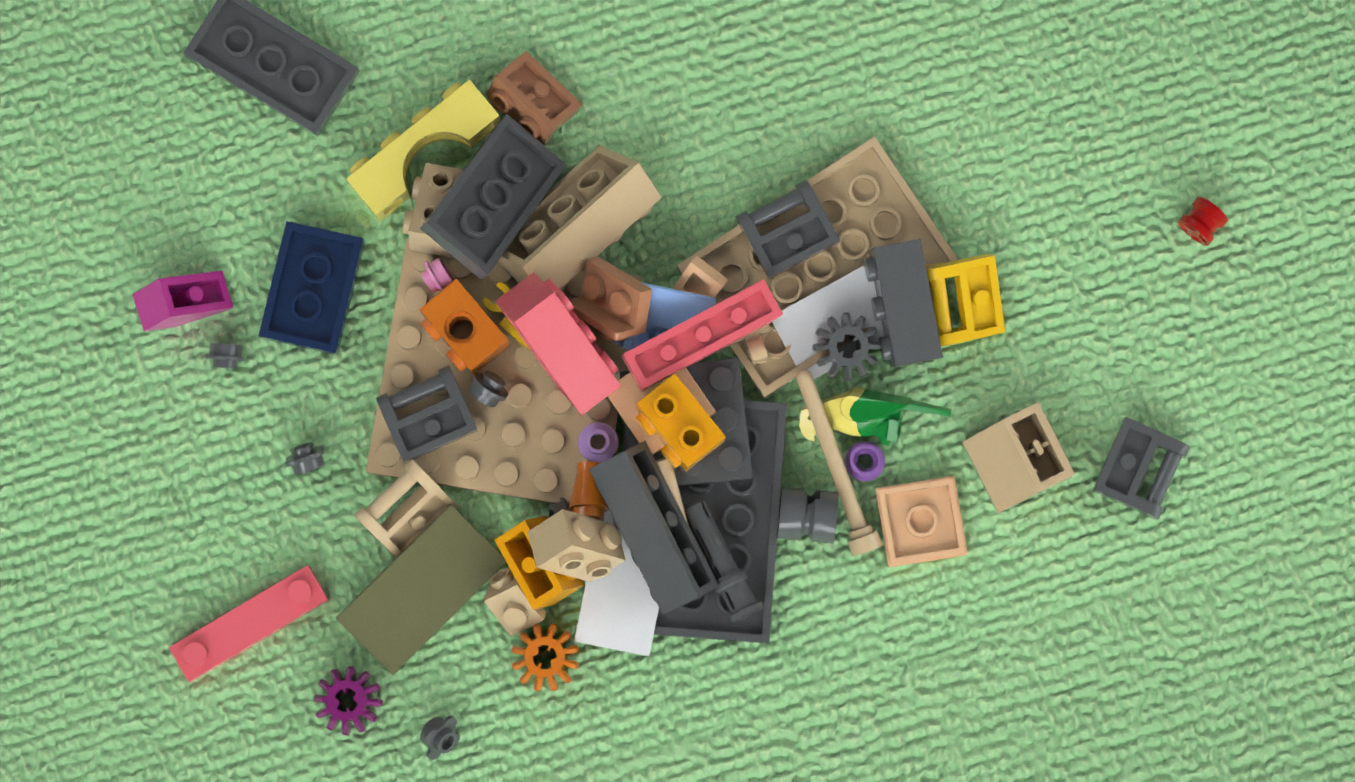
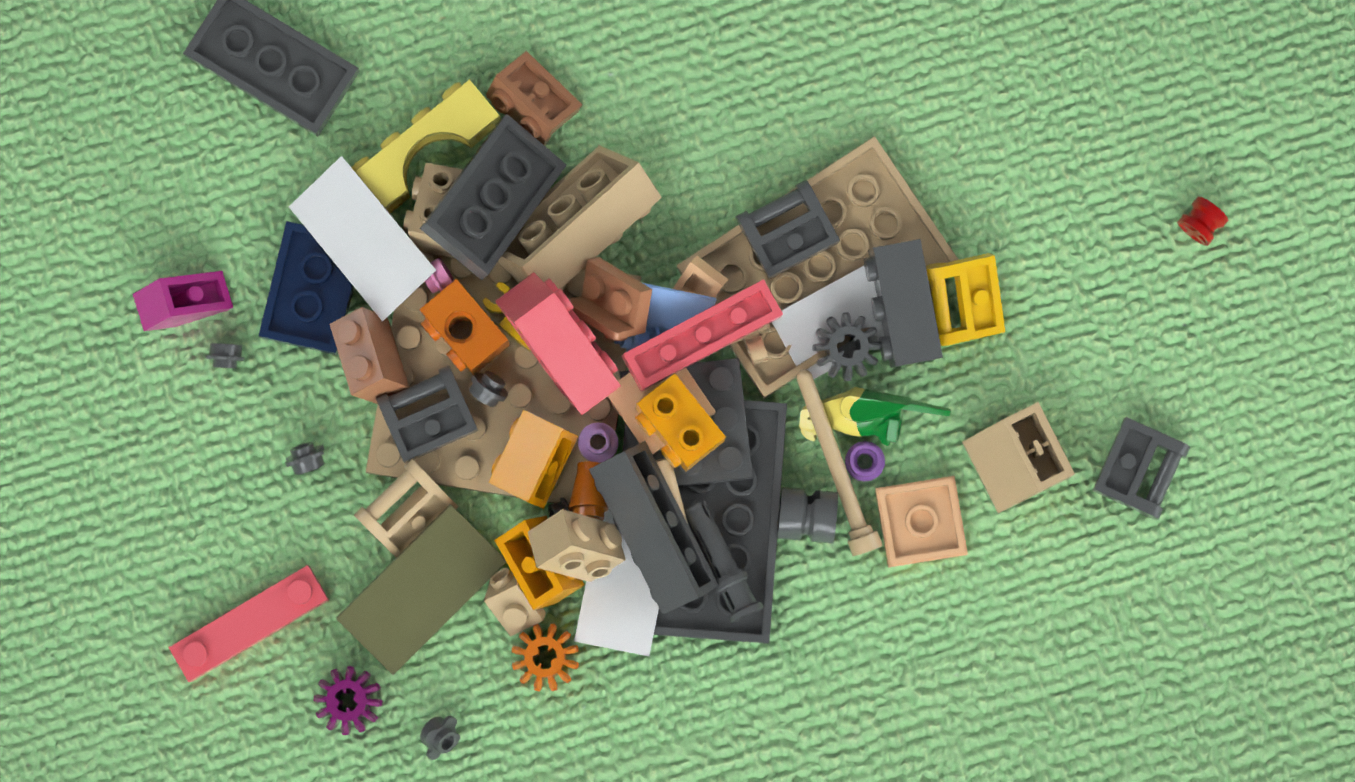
(362, 238): none -> white sticker
(368, 355): none -> nougat brick
(532, 459): none -> light orange brick

